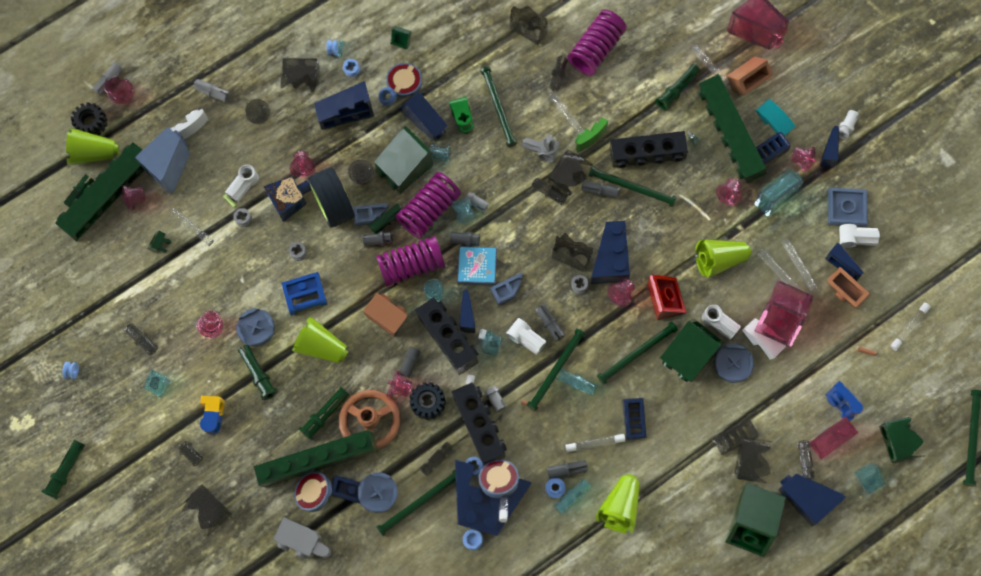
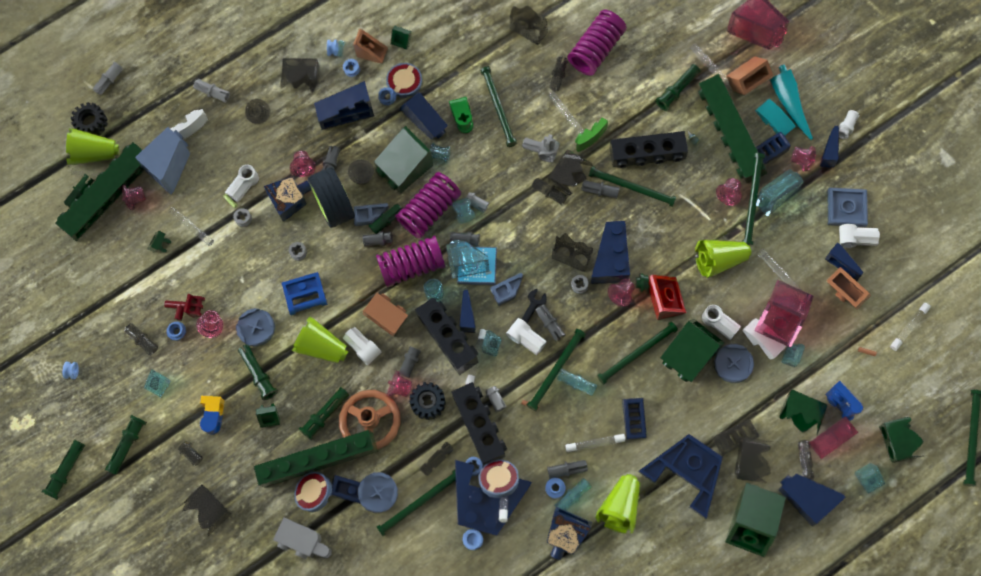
(119, 90): clear pink hair -> none
(130, 435): none -> dark green pin
(172, 327): none -> medium blue plate
(191, 307): none -> dark red arm
(268, 416): none -> dark green tile
(331, 158): none -> dark grey pin
(364, 348): none -> white piece
(368, 47): none -> nougat slope
(466, 259): none -> clear light blue slope
(533, 304): none -> black bar
(566, 532): none -> torso
(642, 282): none -> dark green plate
(692, 463): none -> dark blue wing
(753, 198): none -> dark green bar
(788, 94): none -> teal piece
(793, 355): none -> clear light blue slope
(799, 265): clear bar -> none
(803, 411): none -> dark green piece

